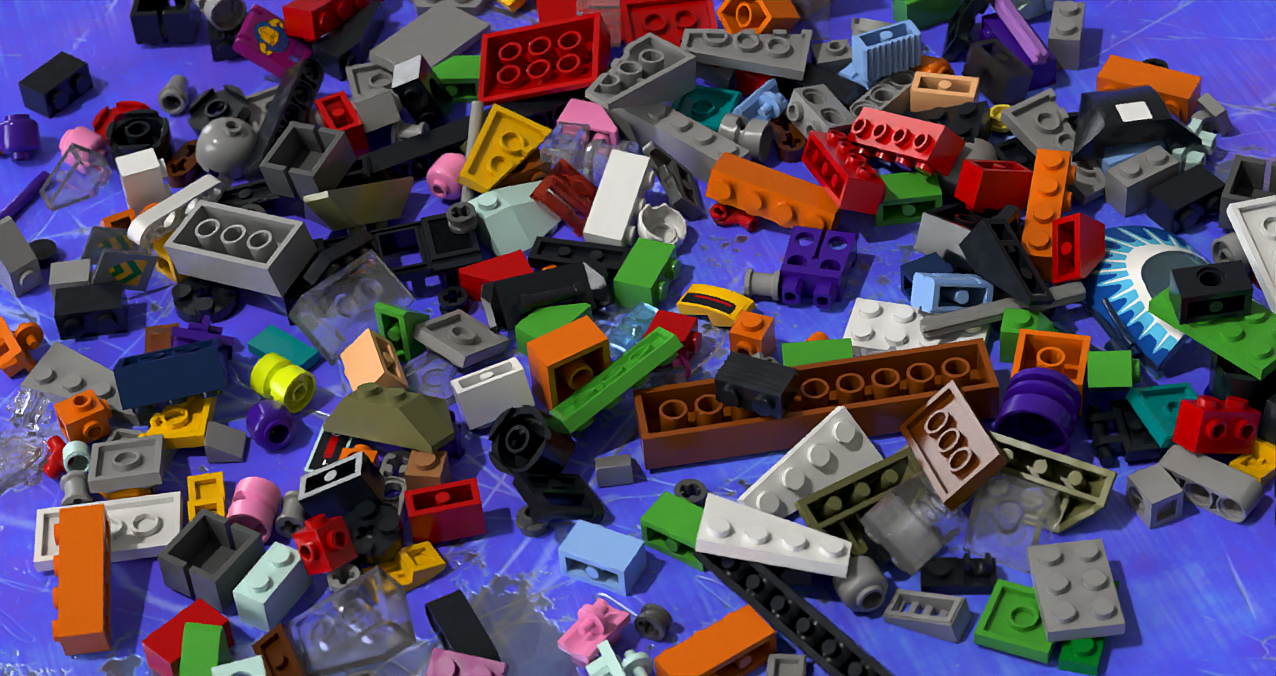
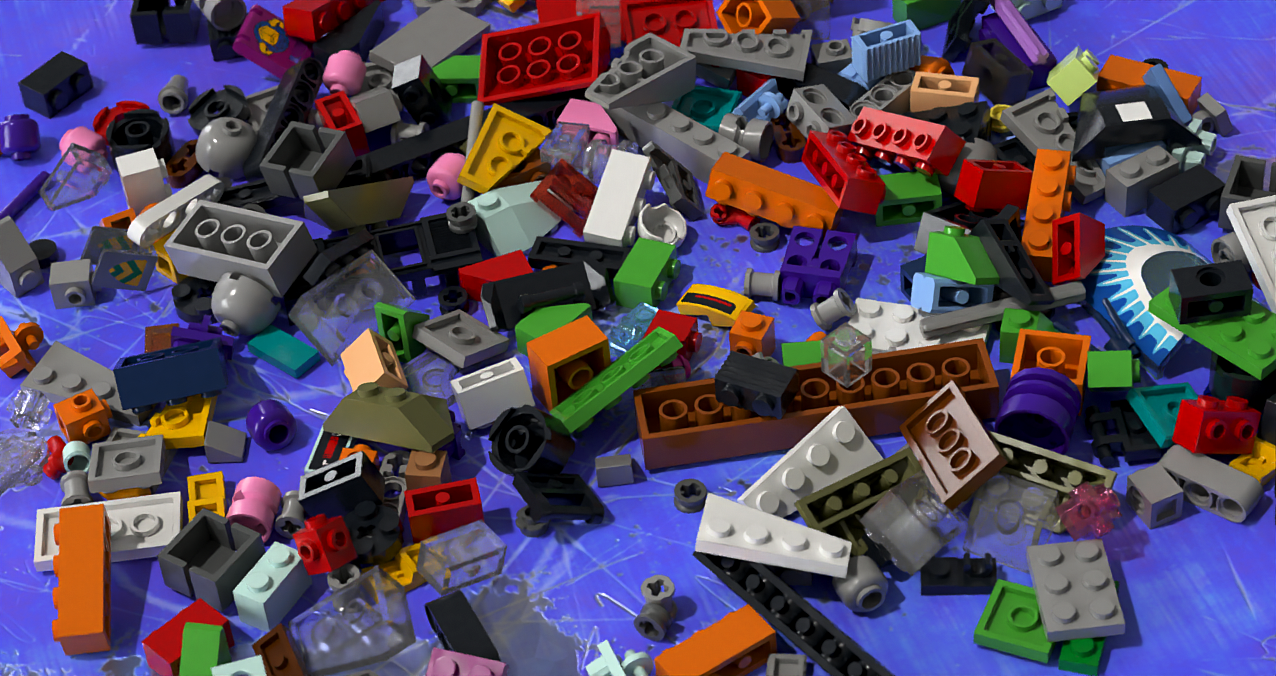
(91, 310): black brick -> none
(243, 305): none -> light grey cylinder
(283, 381): neon yellow wheel -> none
(344, 72): none -> bright pink head
(461, 557): none -> clear brick
(593, 627): bright pink hips -> none
(602, 557): light blue brick -> none
(652, 593): none -> light grey bush
(672, 528): bright green brick -> none
(762, 244): none -> dark grey bush
(832, 309): none -> light grey bush
(846, 354): none -> clear brick
(948, 625): light grey slope -> none
(959, 257): none -> bright green slope
(1067, 33): light grey brick -> none
(1074, 75): none -> yellowish green brick
(1089, 511): none -> clear pink brick
(1161, 83): none -> medium blue tile

